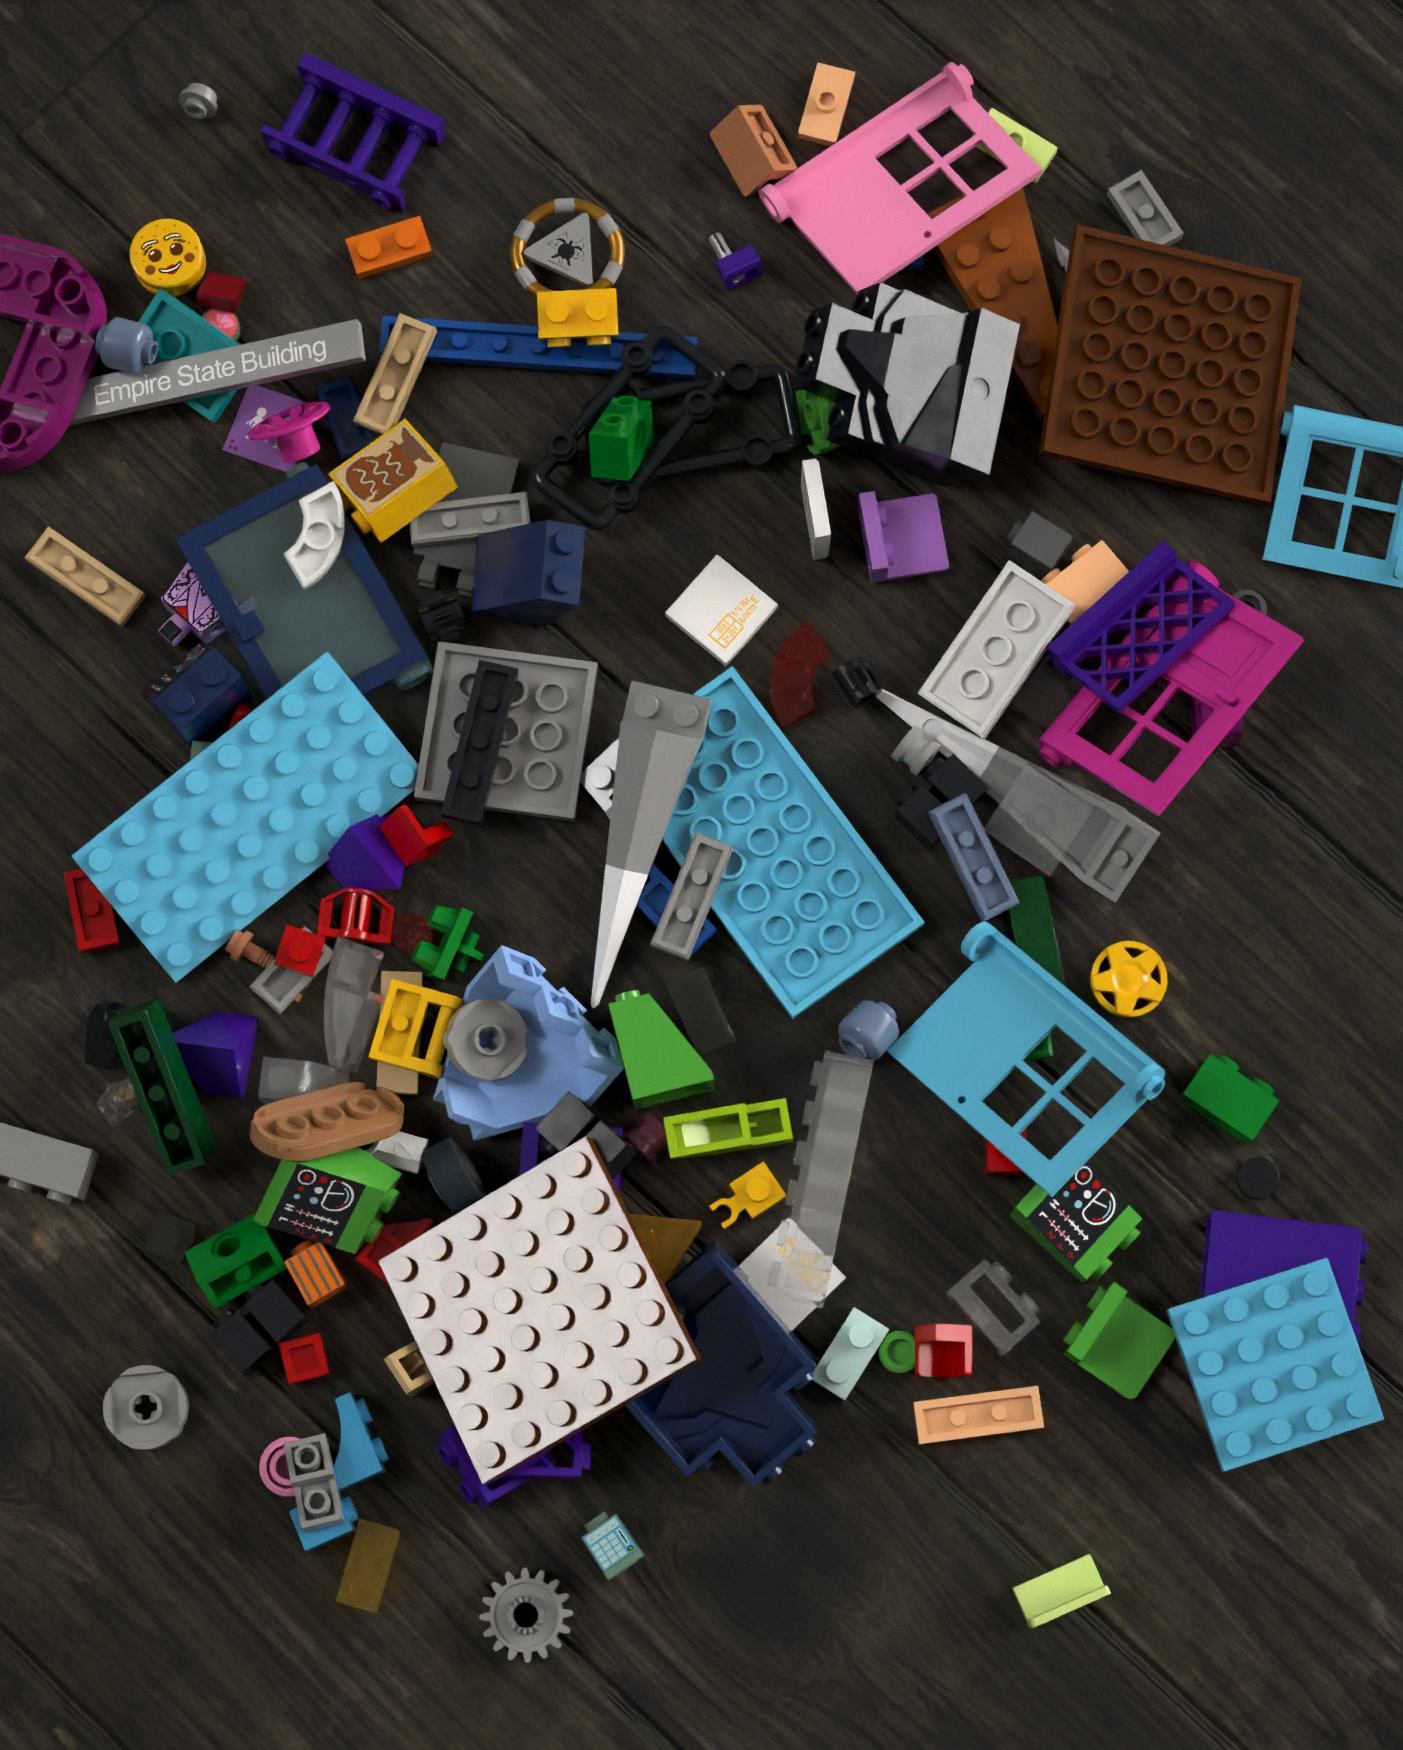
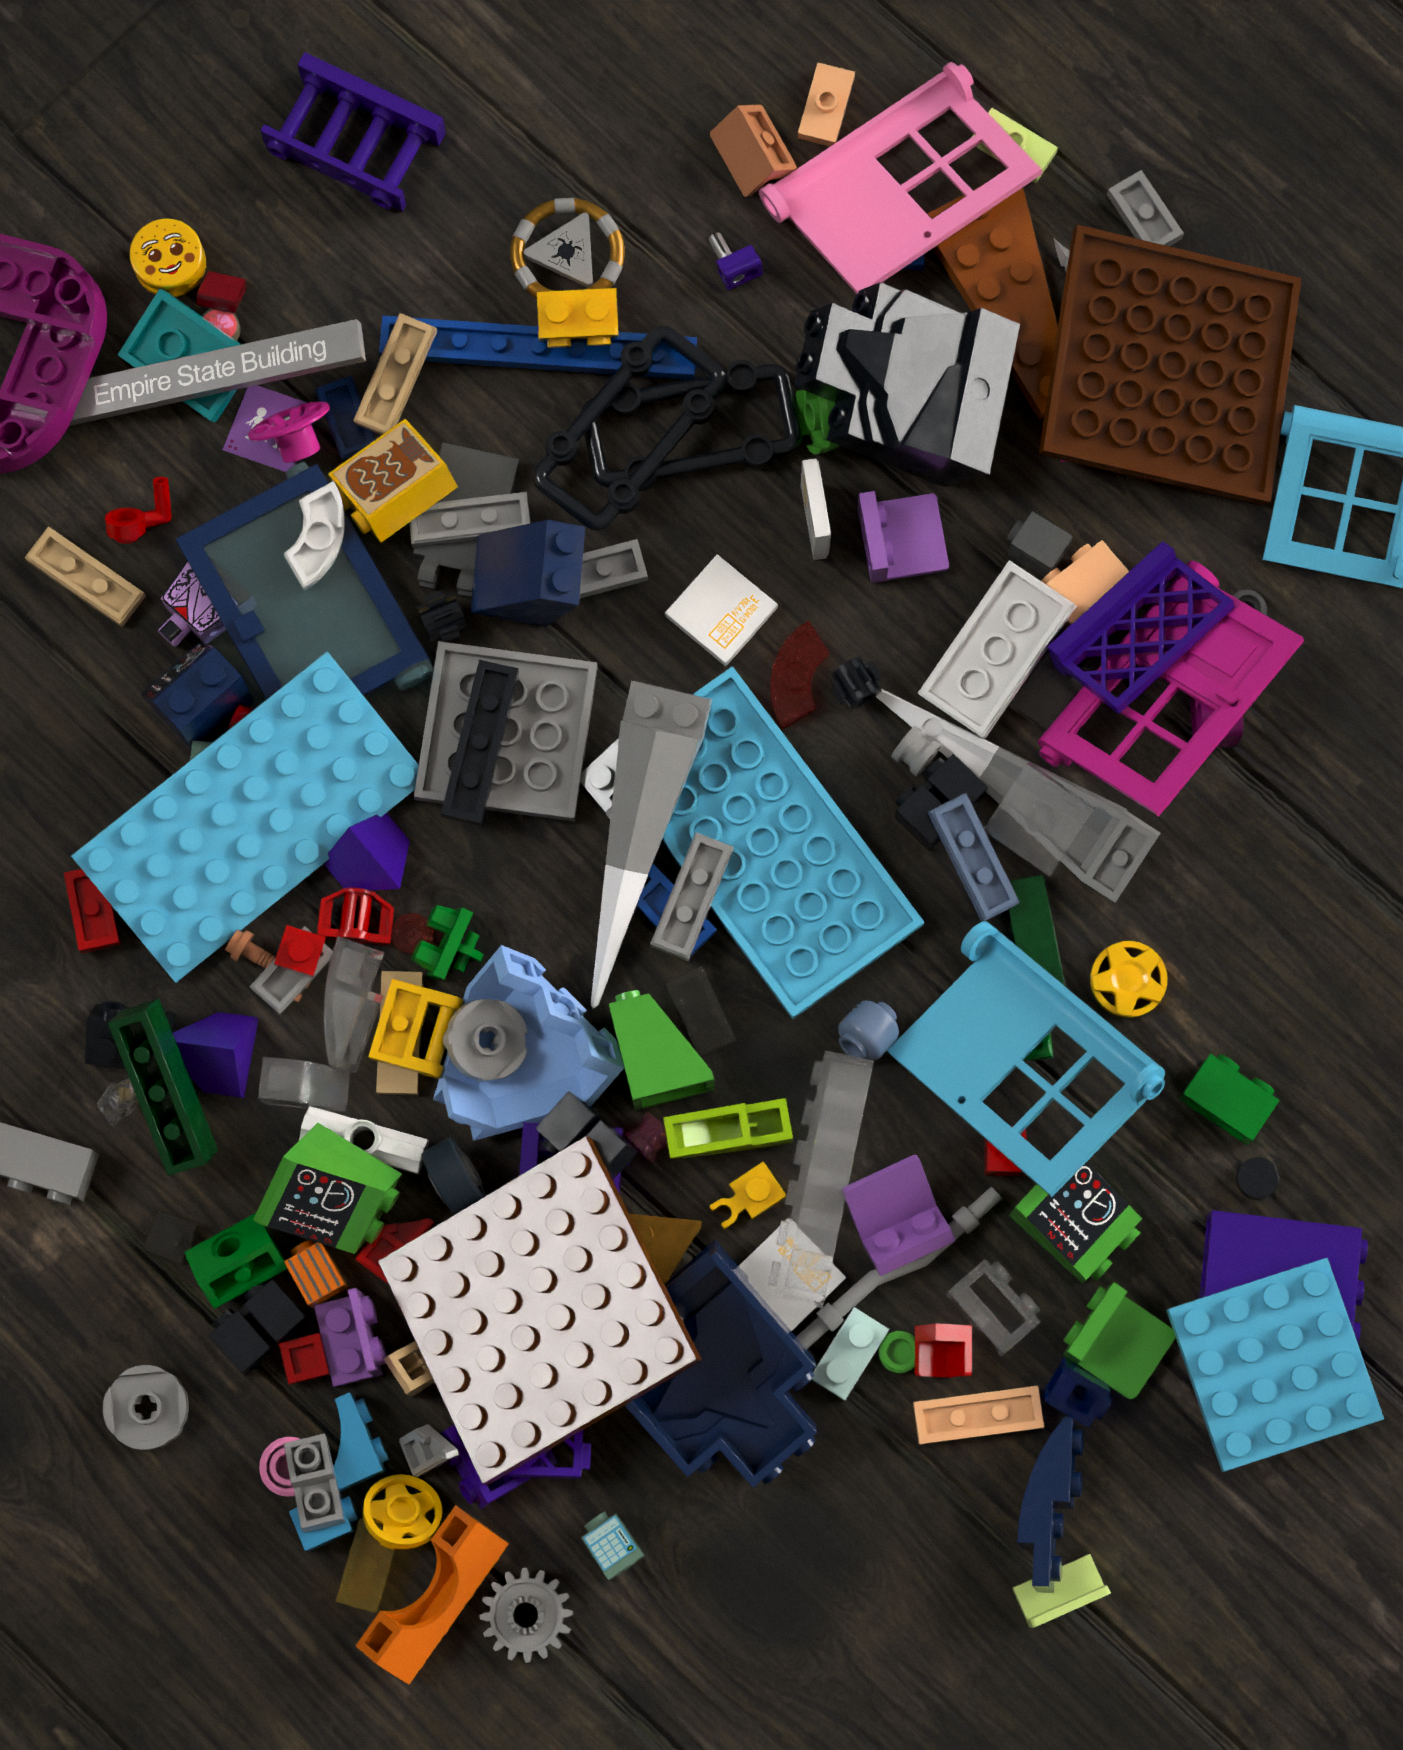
(126, 345): sand blue head -> none
(129, 523): none -> red plate
(198, 101): light grey plate -> none
(326, 1121): medium nougat tile -> none
(349, 1339): none -> medium lavender bracket
(389, 247): orange plate -> none
(402, 1512): none -> yellow wheel
(406, 1637): none -> orange arch
(410, 839): red panel -> none
(426, 1450): none -> light grey tile
(612, 568): none -> light grey plate
(621, 438): green brick -> none
(831, 1315): none -> light grey bar
(897, 1215): none -> medium lavender bracket
(1050, 1487): none -> dark blue slope
(1084, 1408): none -> clear blue brick

